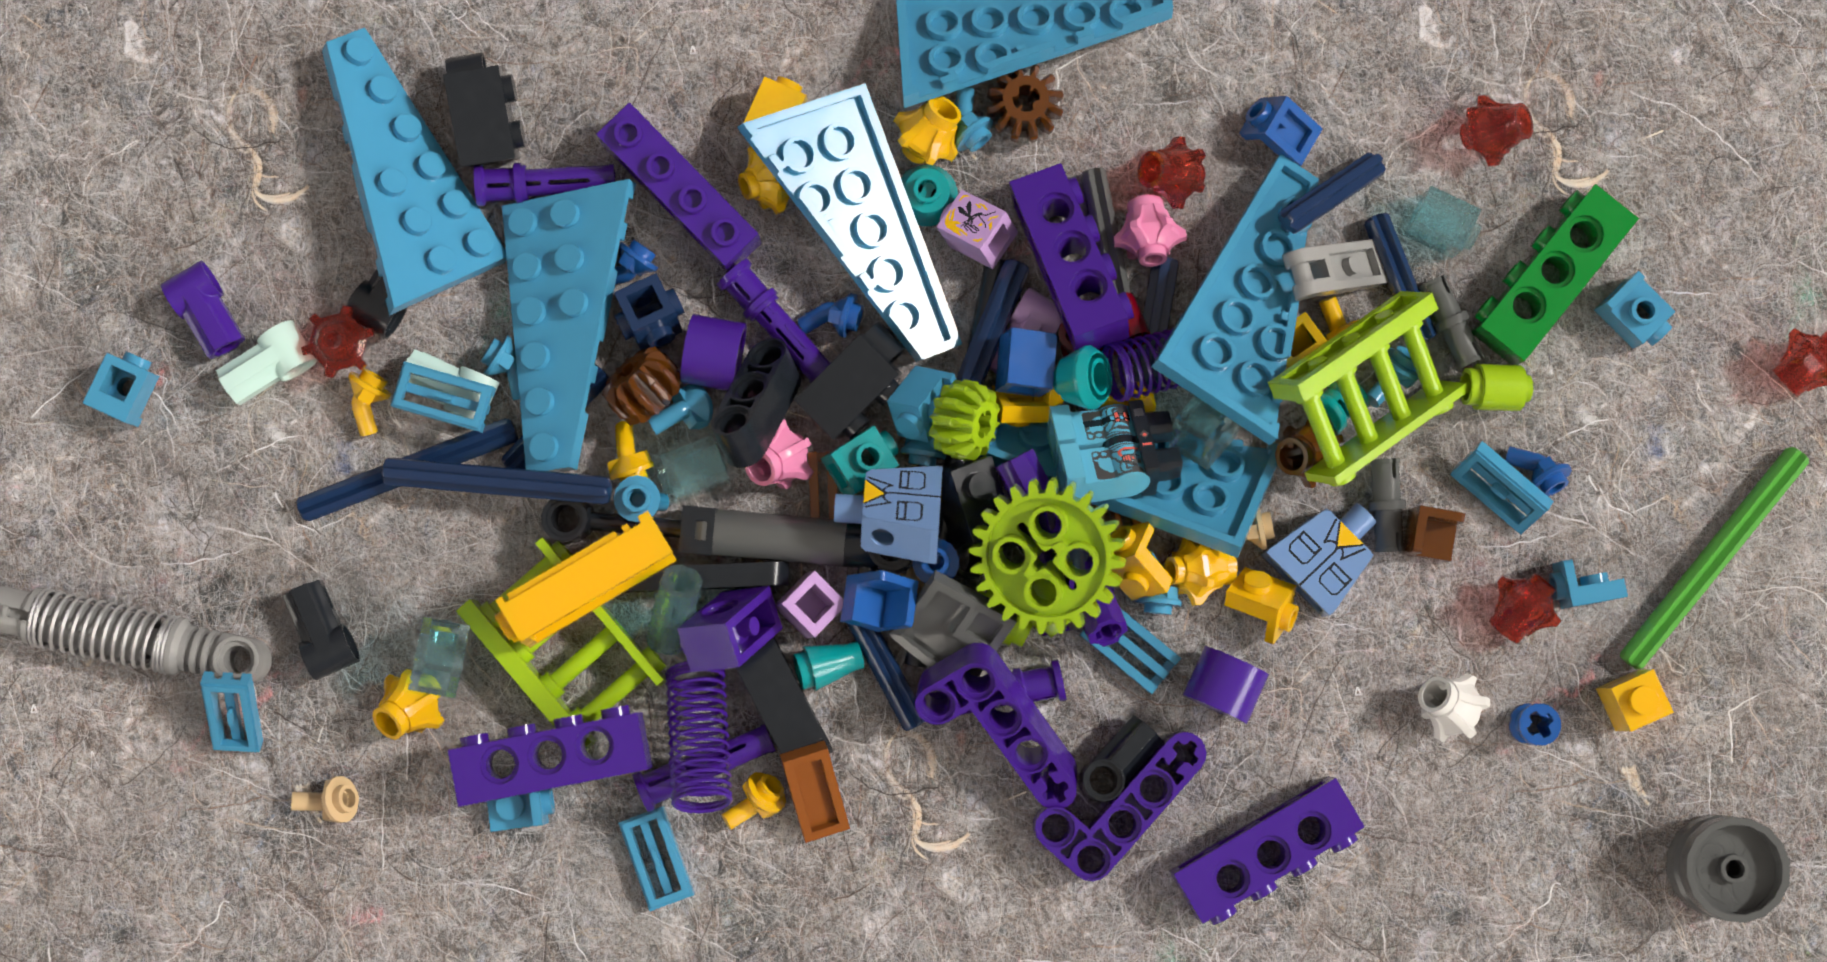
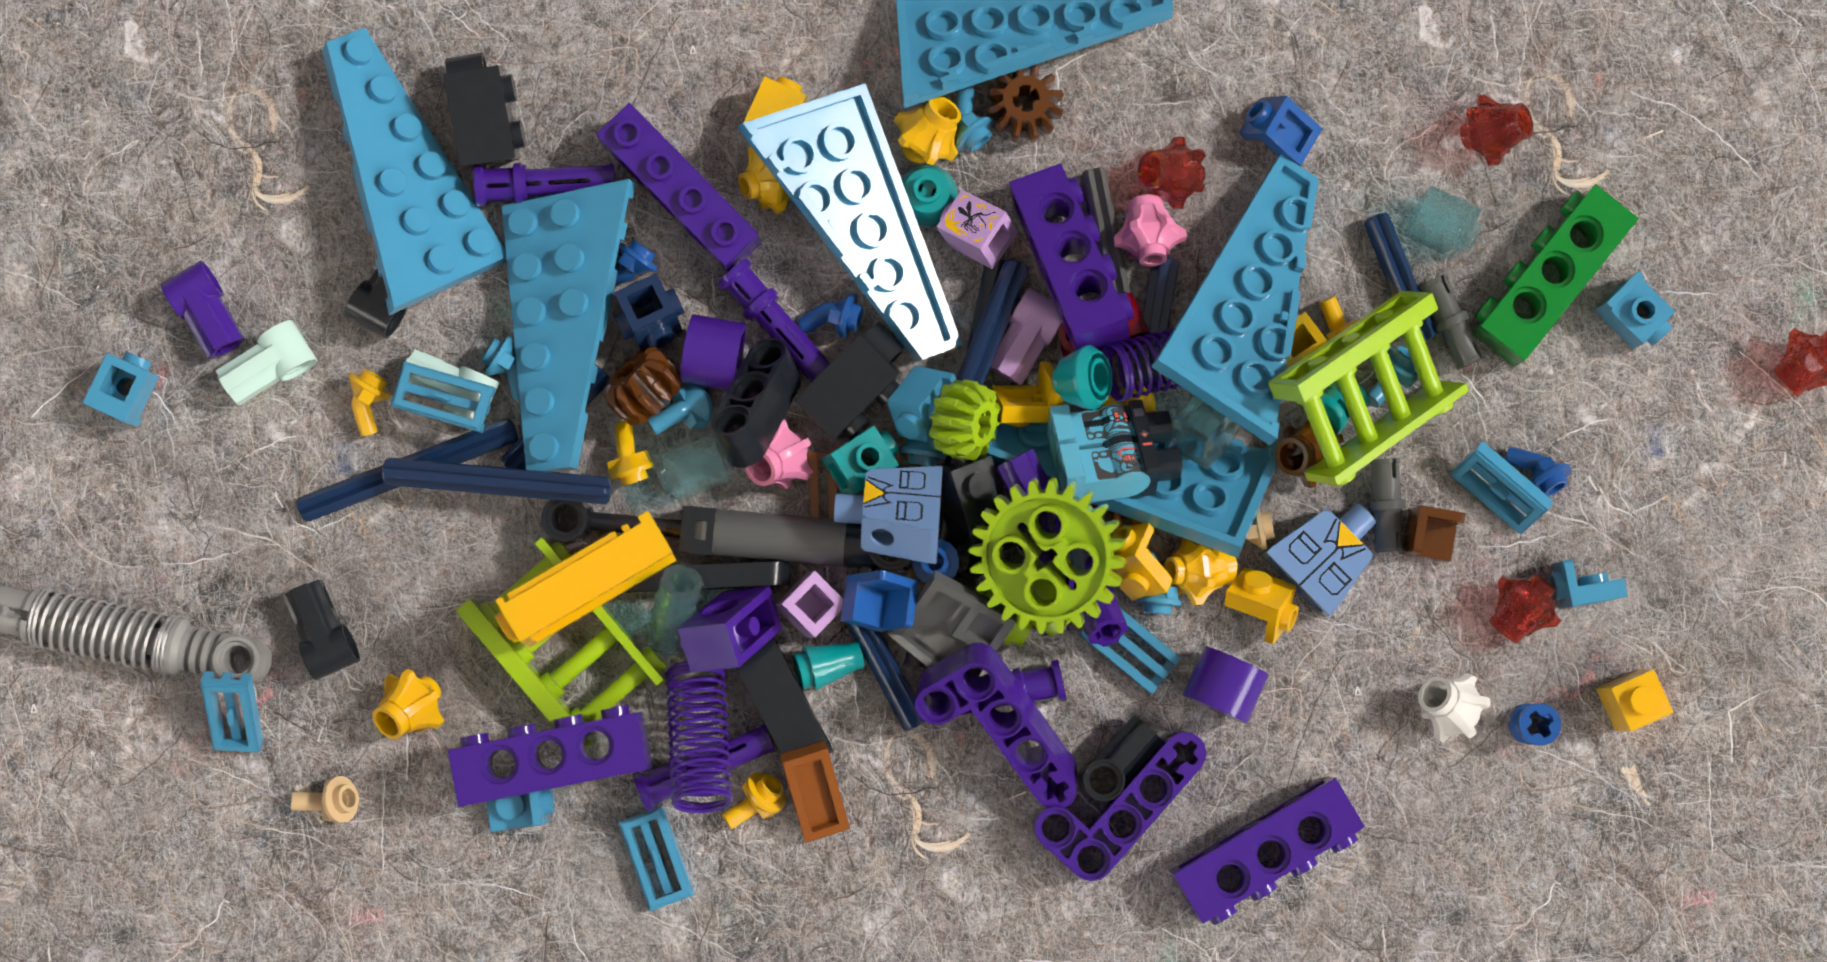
(352, 346): clear red rock -> none
(439, 657): clear light blue brick -> none
(638, 495): dark azure plate -> none
(1026, 362): blue panel -> none
(1331, 193): dark blue axle -> none
(1335, 269): light grey plate -> none
(1497, 387): lime brick -> none
(1714, 558): bright green axle -> none
(1755, 875): dark grey wheel -> none

